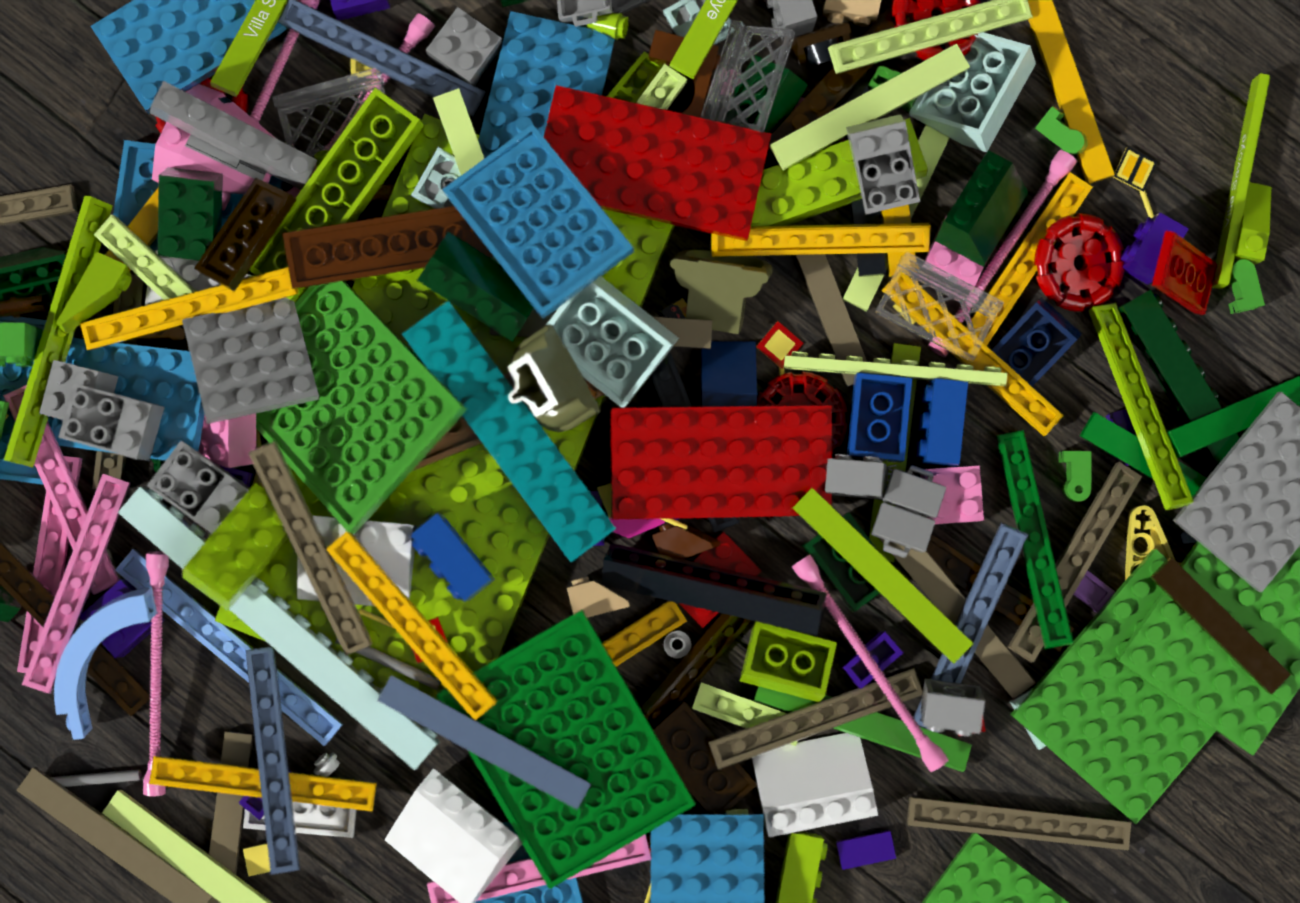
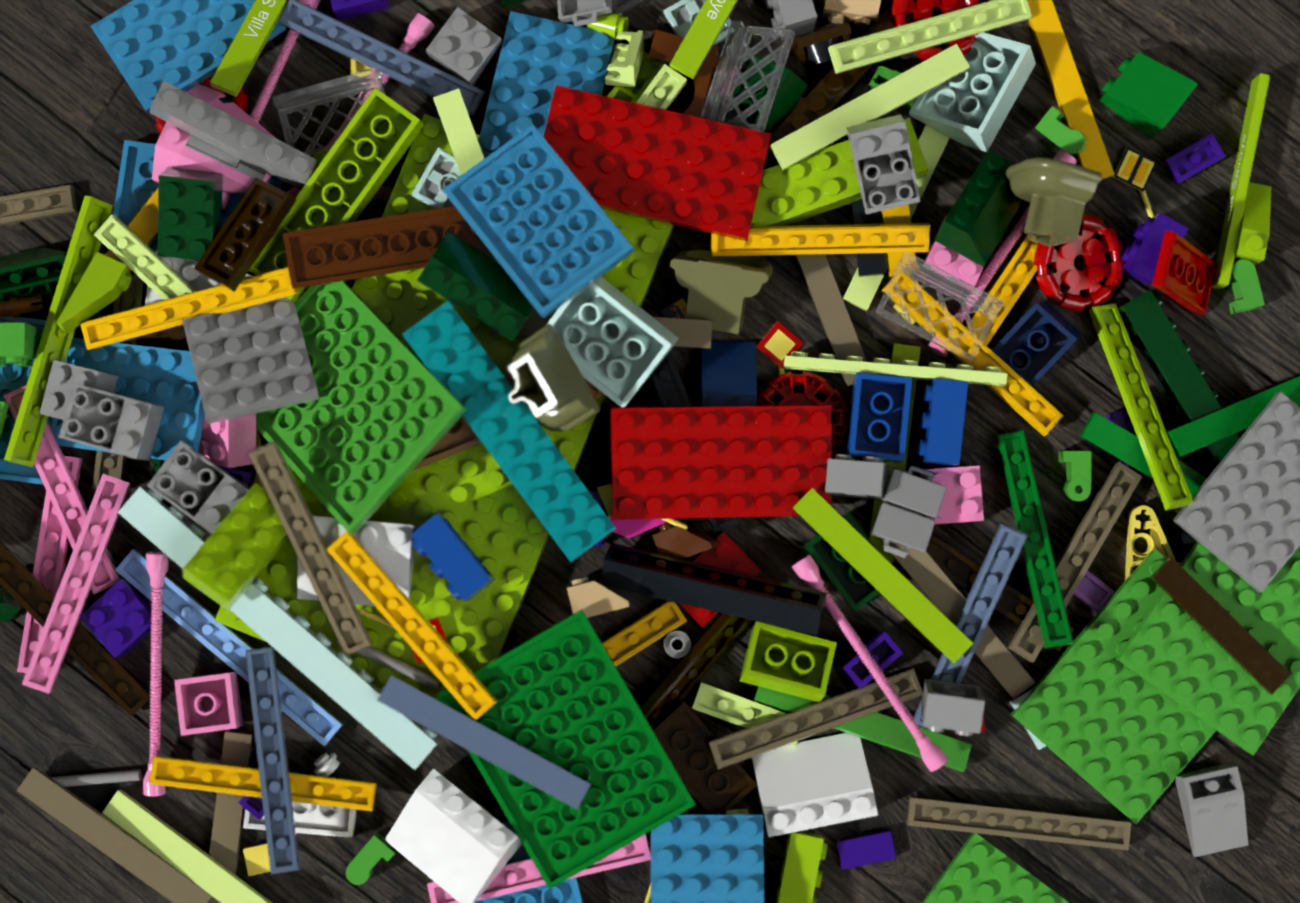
(72, 669): light blue arch -> none
(208, 703): none -> bright pink brick
(362, 865): none -> bright green leg
(626, 60): none -> yellowish green hinge
(1055, 196): none -> olive piece
(1146, 93): none -> green slope
(1194, 159): none -> dark purple plate
(1213, 808): none -> light grey slope

